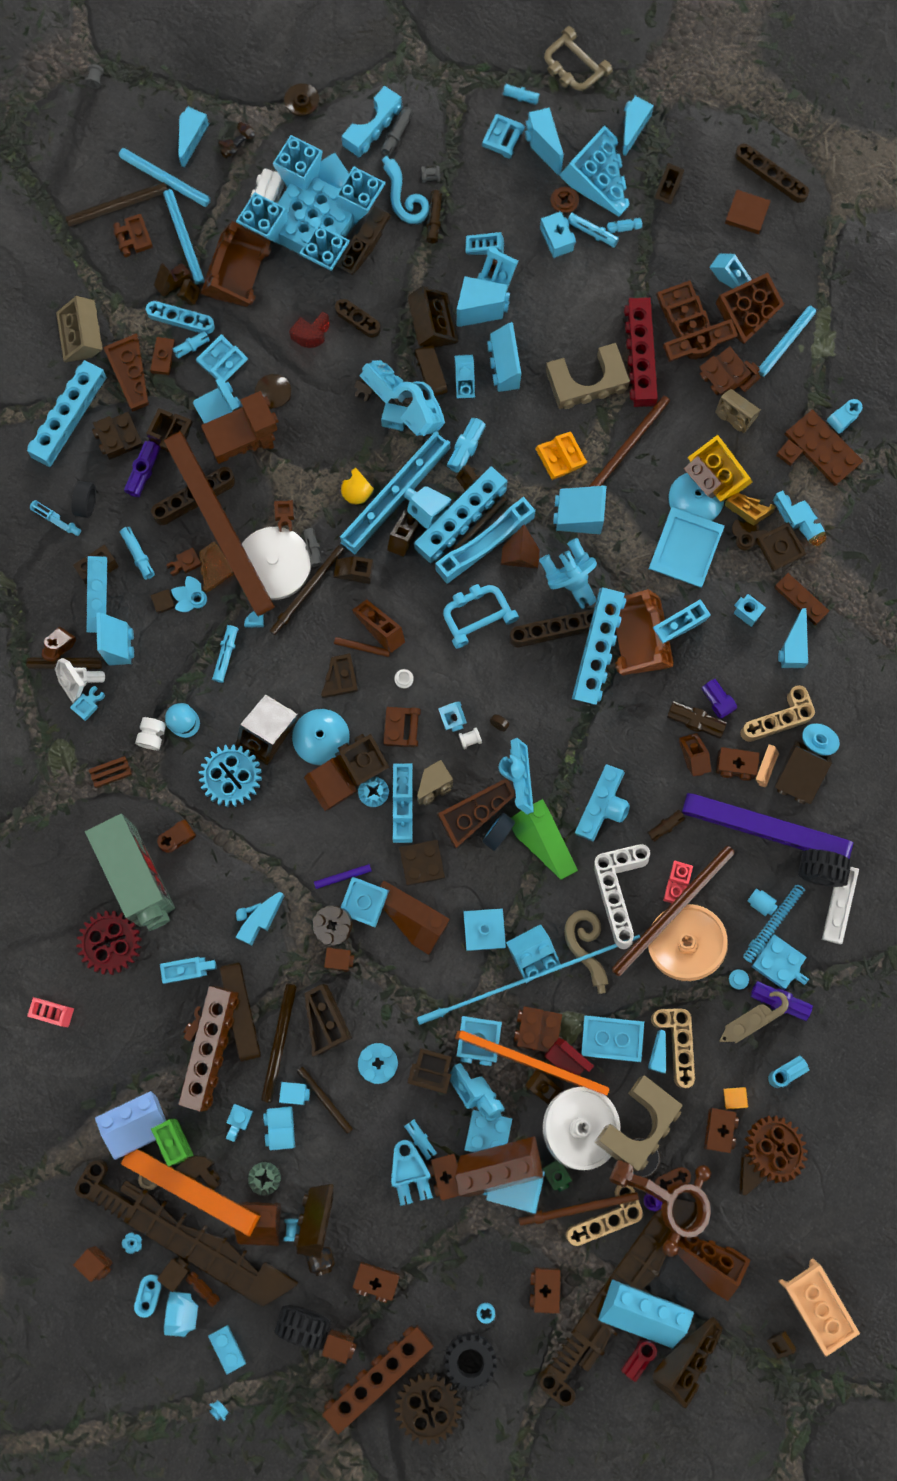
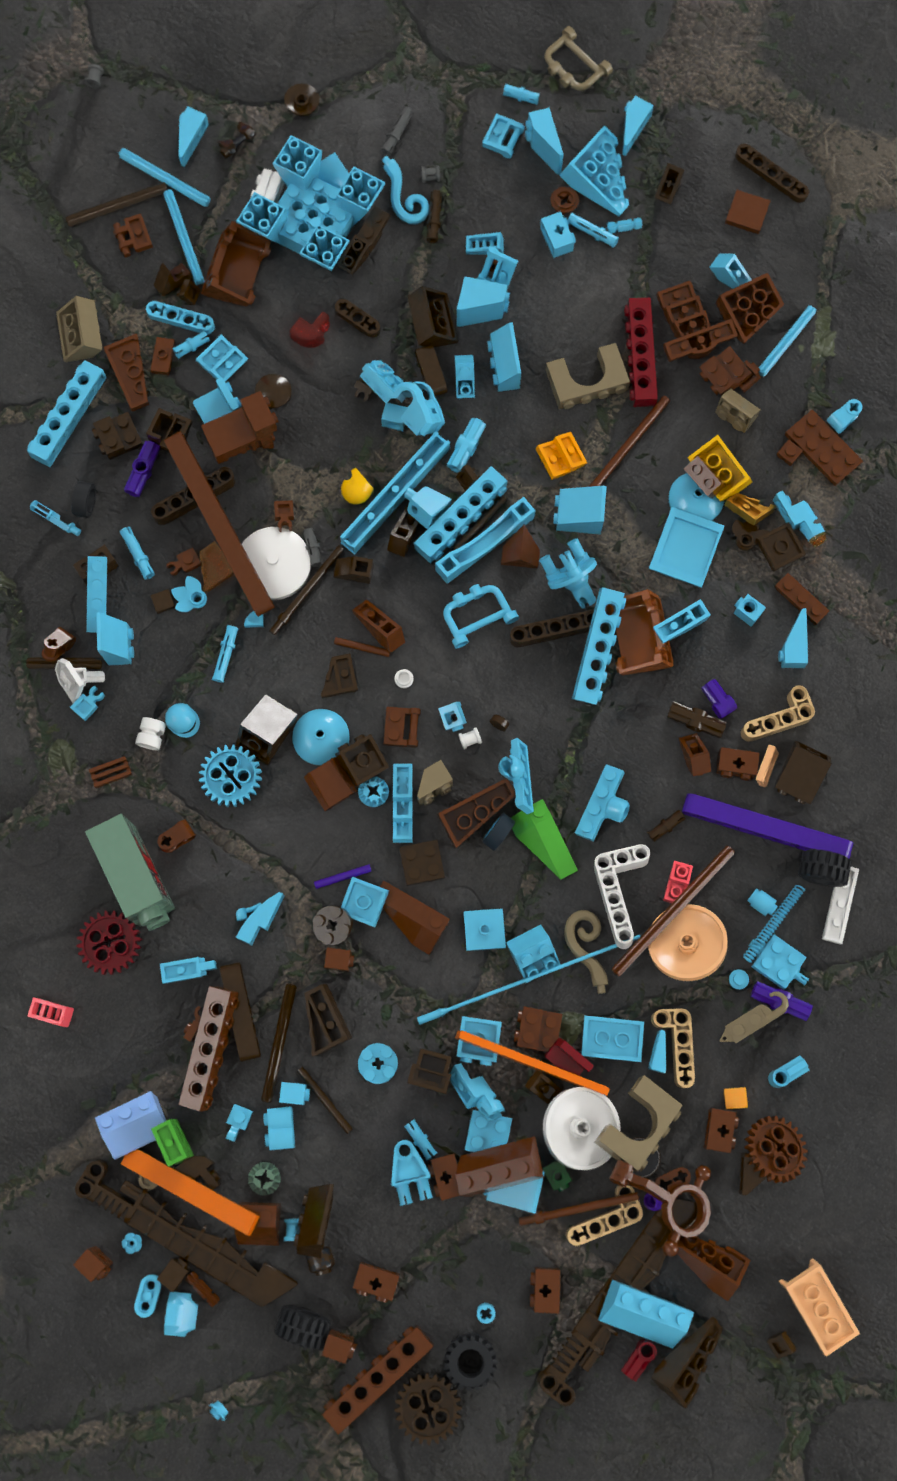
(227, 1349): medium azure plate -> none
(359, 137): medium azure arch -> none
(820, 739): medium azure dish -> none

